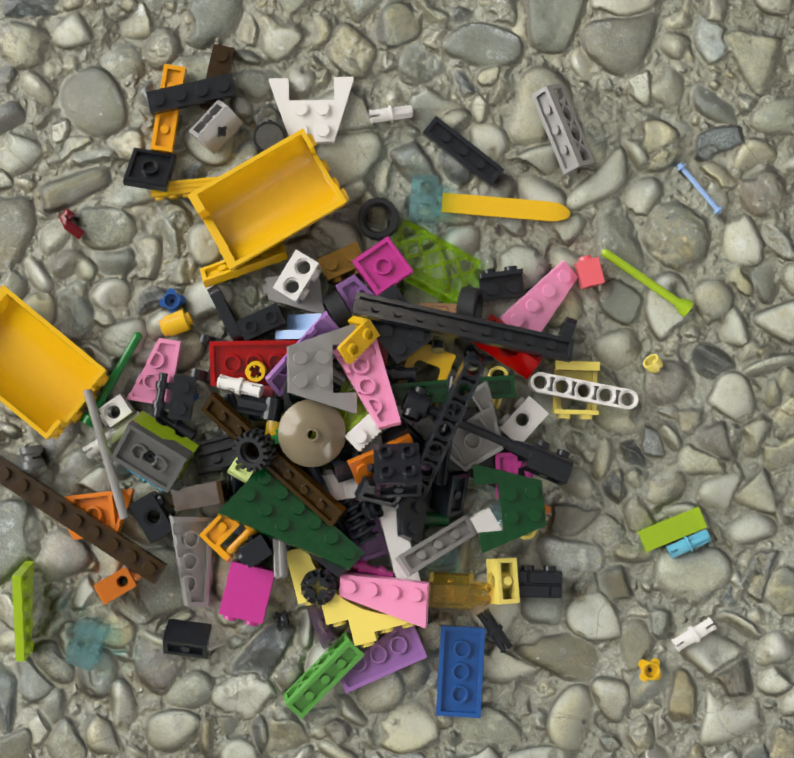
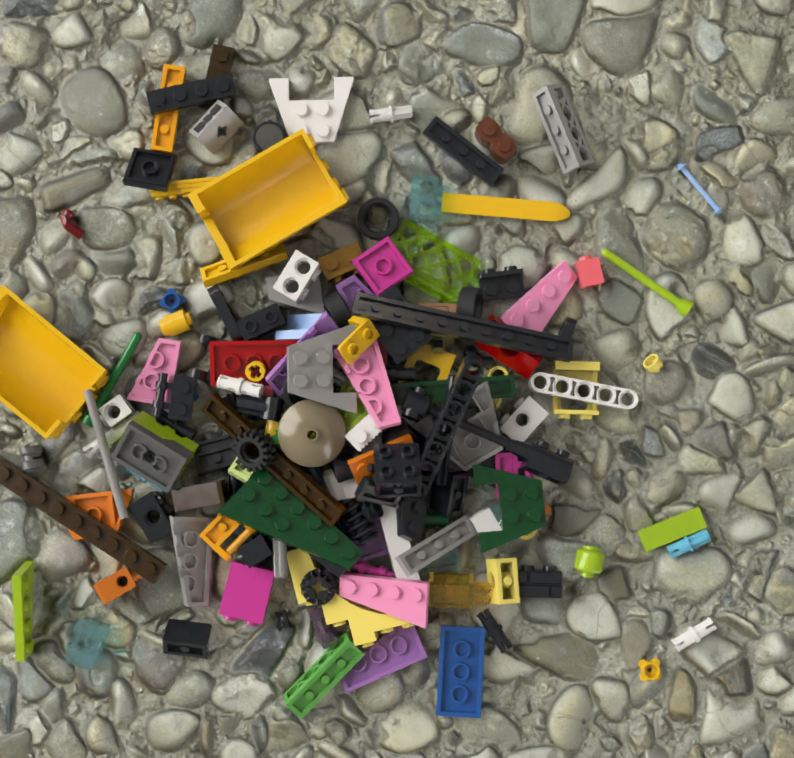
(491, 137): none -> copper brick
(589, 561): none -> lime head

